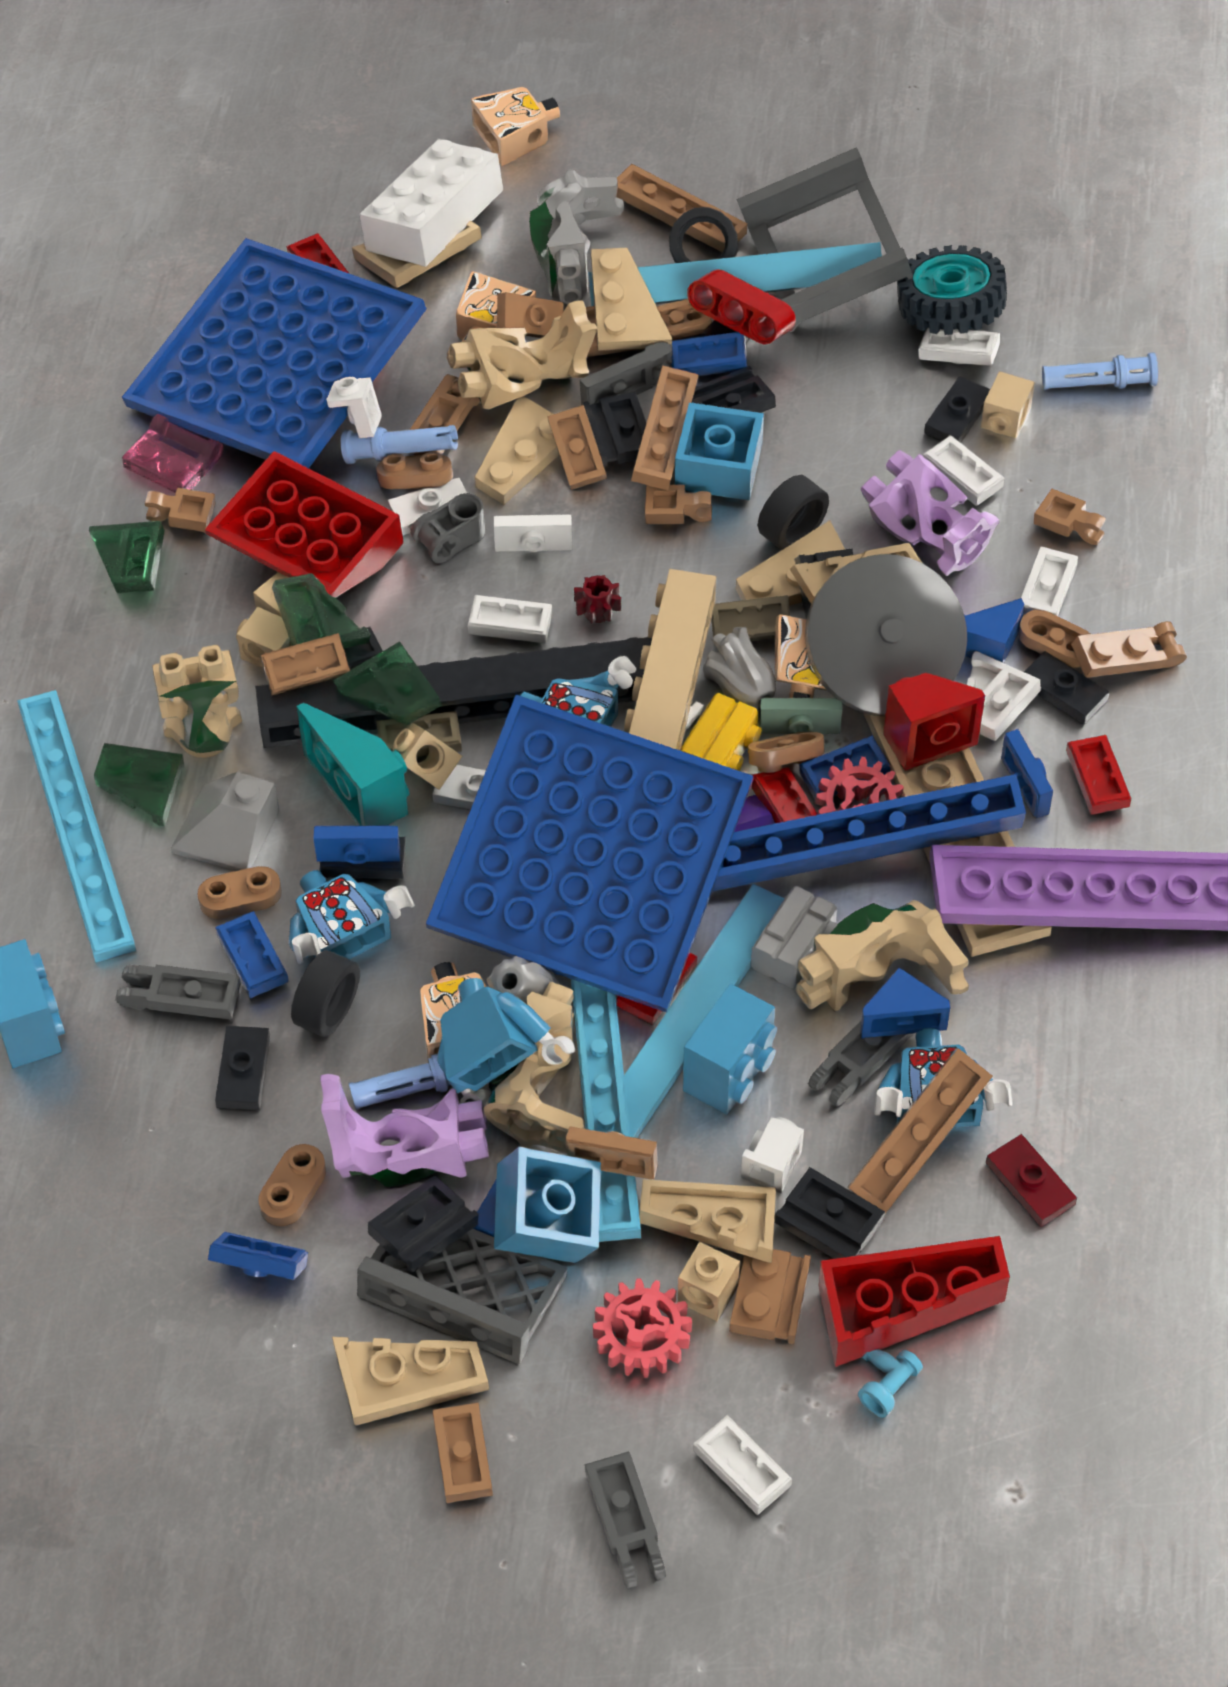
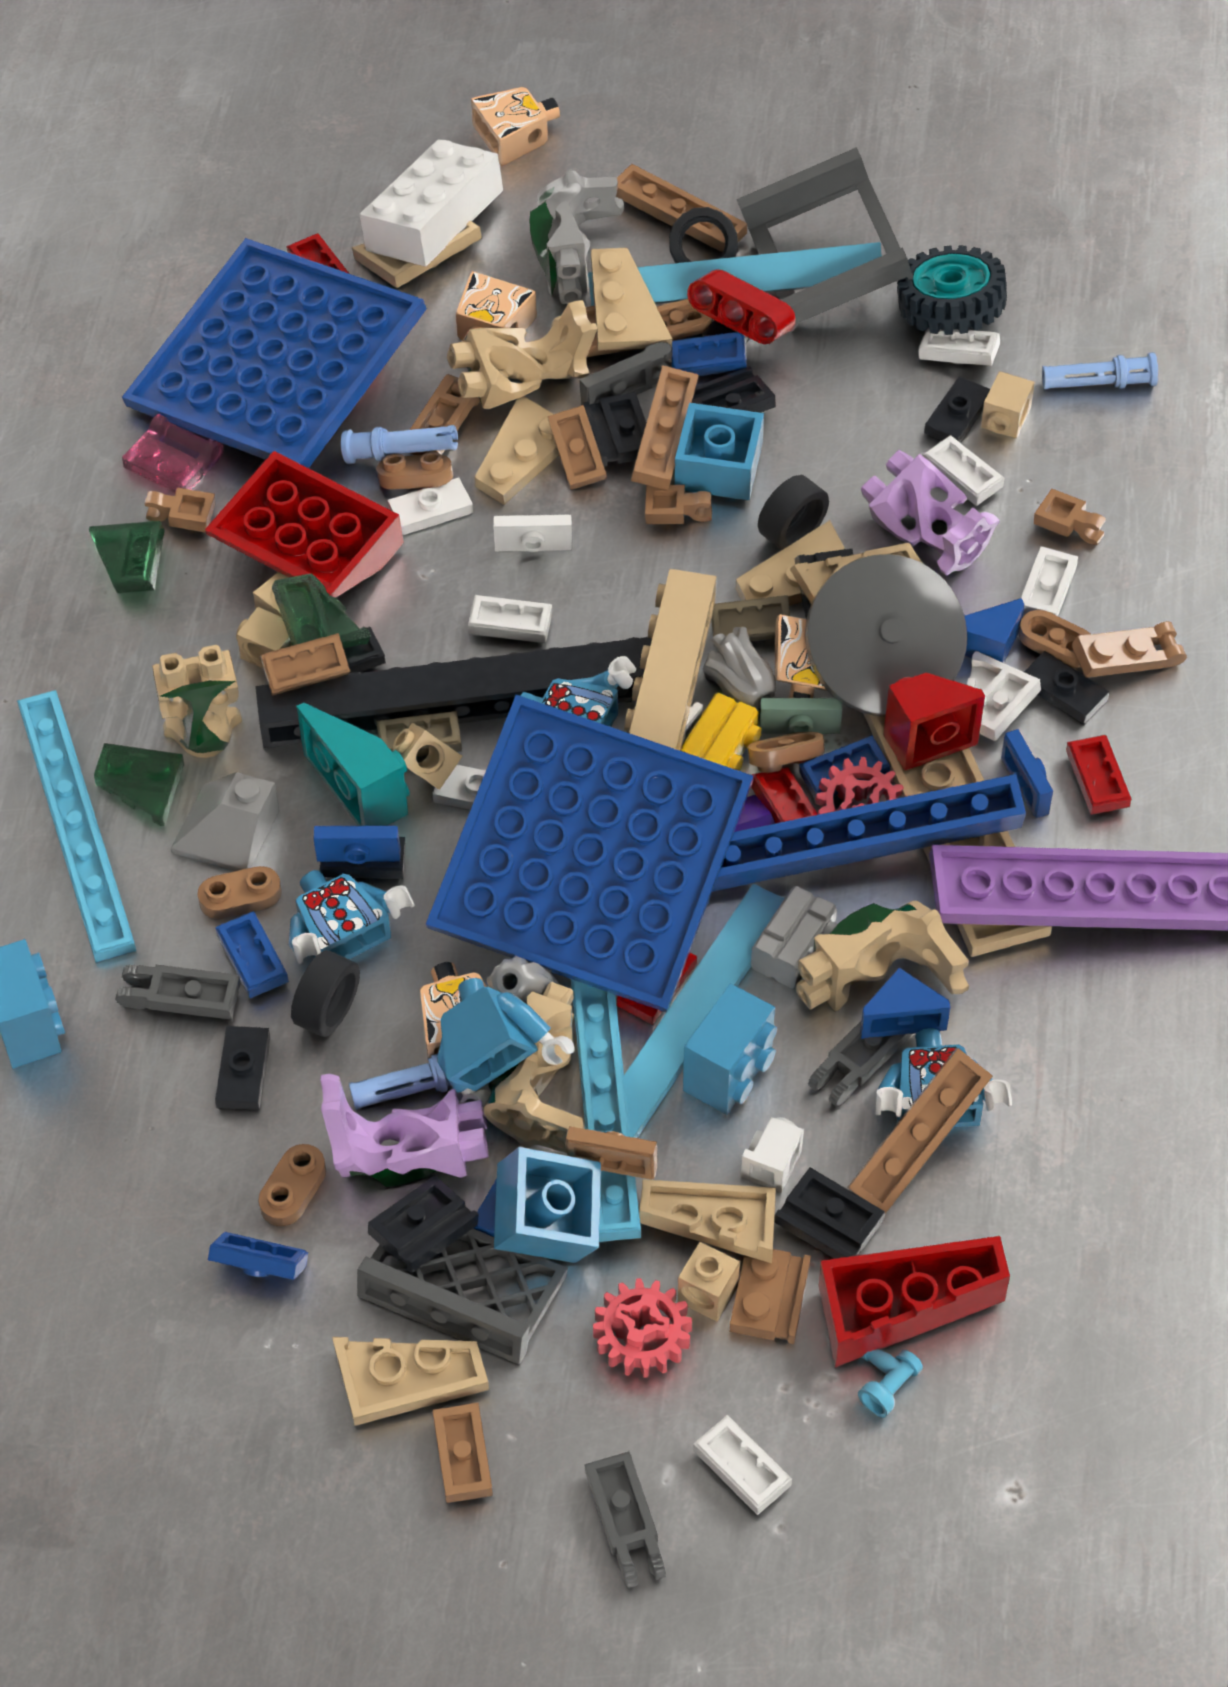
(361, 403): white bracket -> none
(390, 686): clear green wing -> none
(451, 528): dark grey piece -> none
(527, 312): medium nougat plate -> none
(597, 599): dark red gear -> none
(1031, 1180): dark red plate -> none

